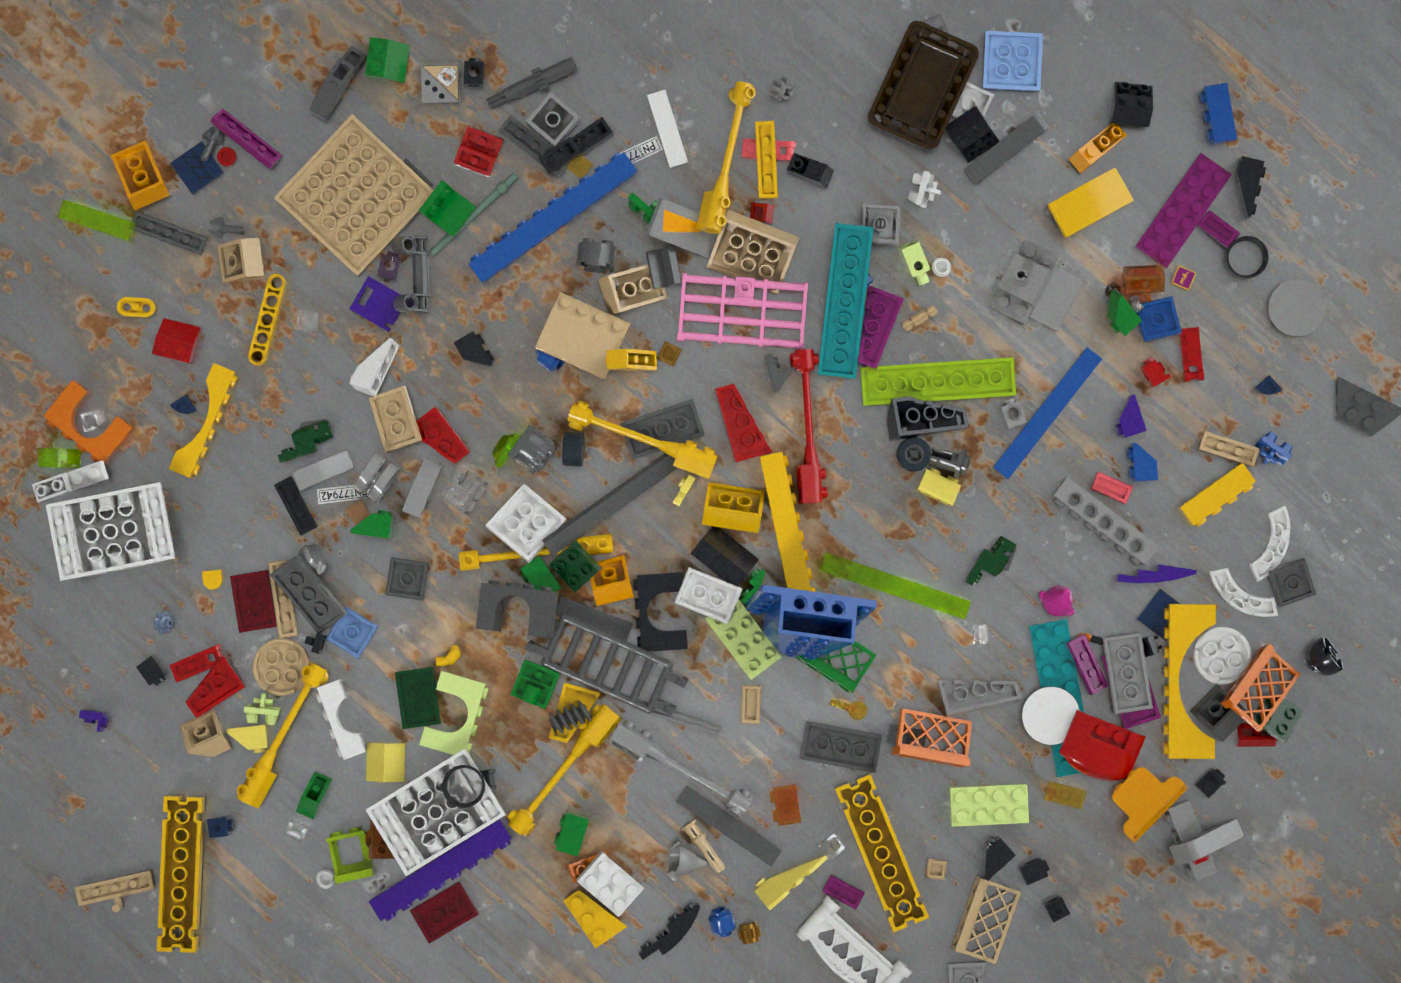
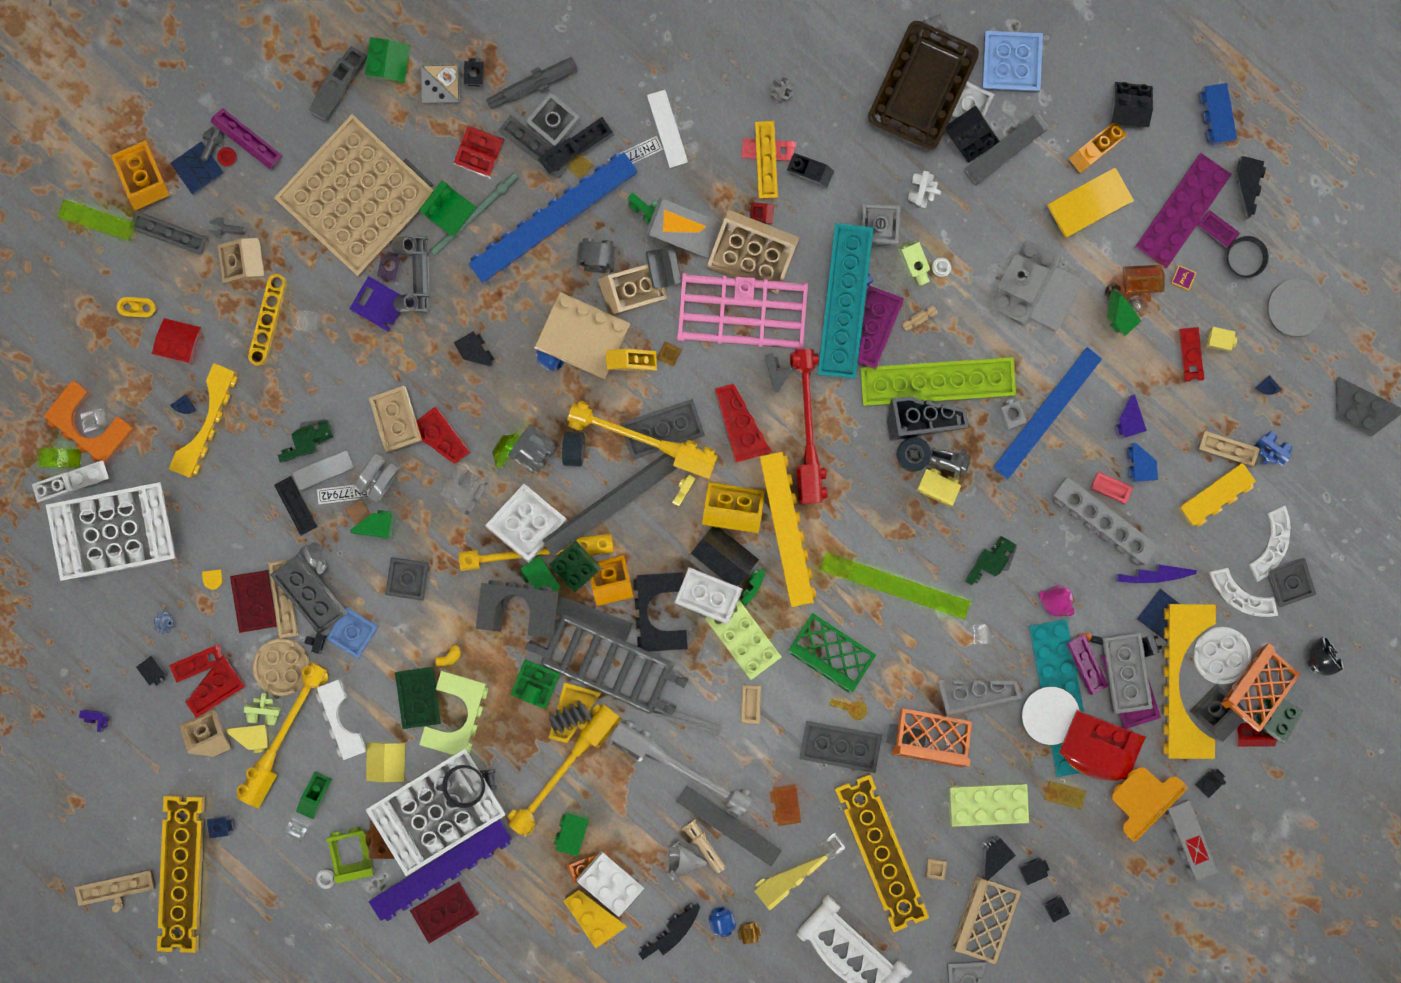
(374, 368): white slope -> none
(422, 488): light grey slope -> none
(716, 201): yellow bar -> none
(808, 621): blue wedge -> none
(843, 892): magenta plate -> none
(1153, 372): red brick -> none
(1159, 319): blue tile -> none
(1206, 842): light grey beam -> none
(1221, 339): none -> light yellow brick

